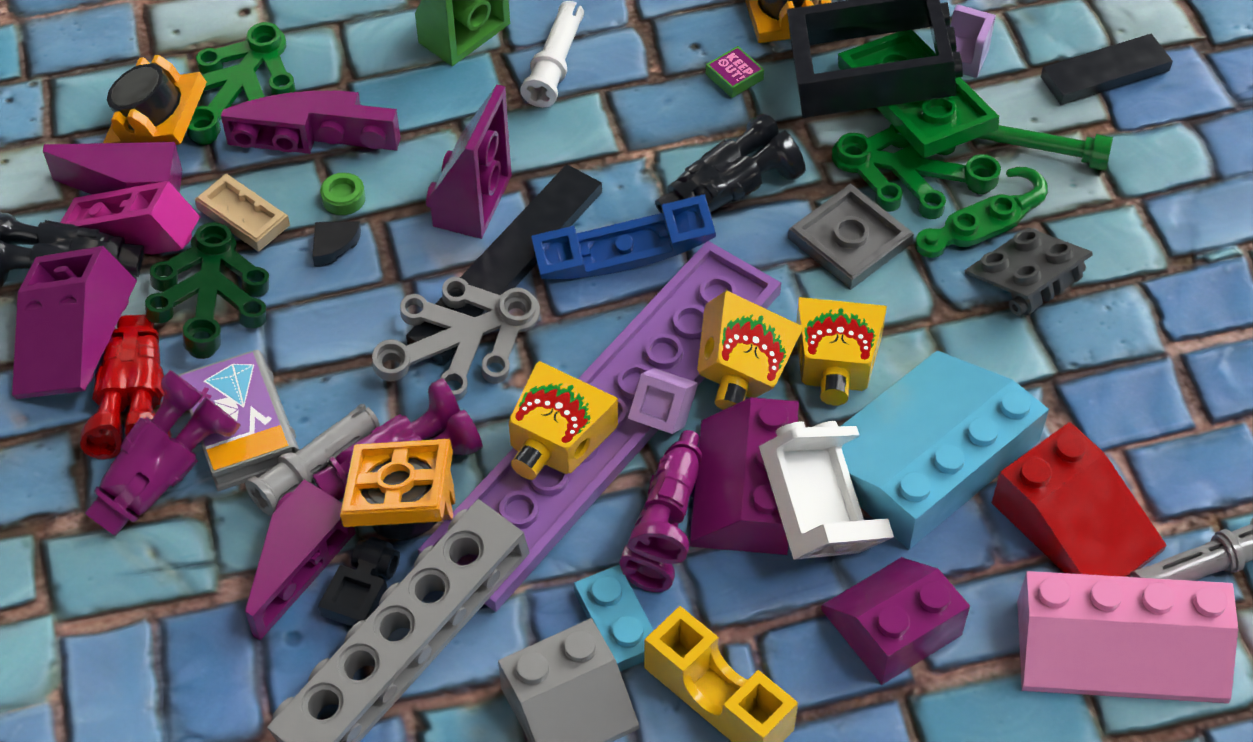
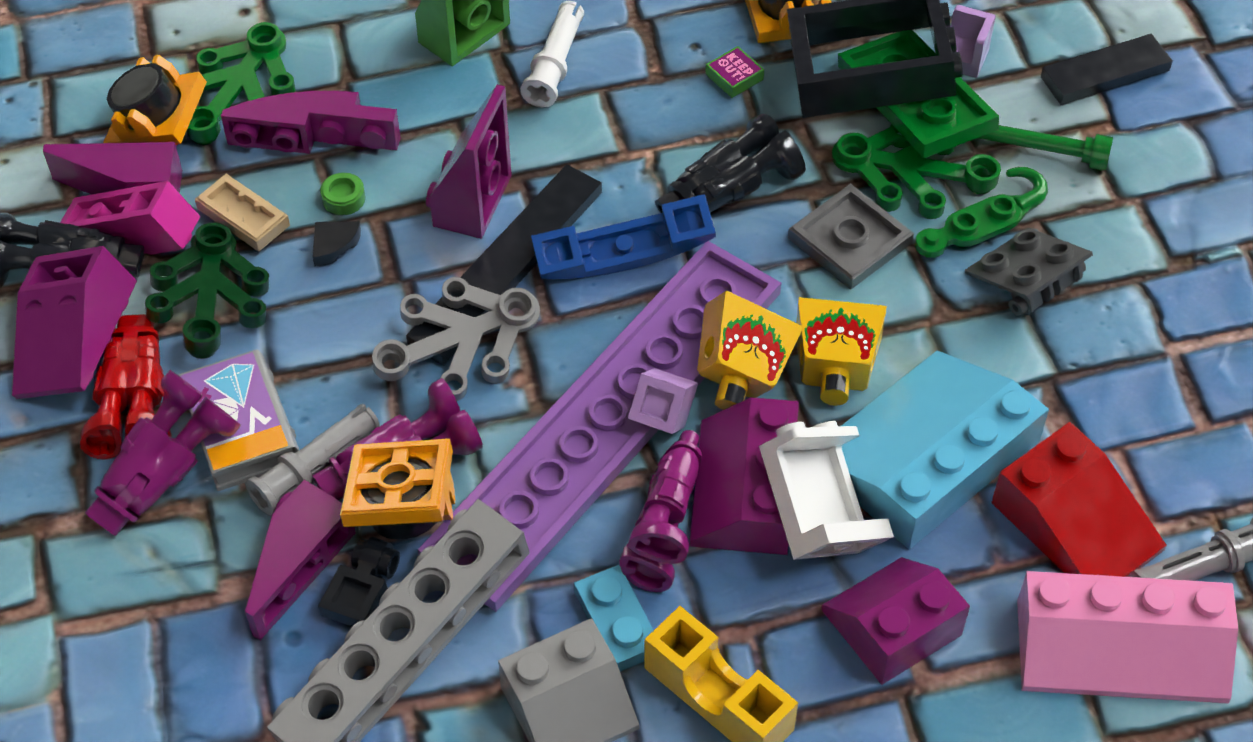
(558, 422): yellow torso -> none

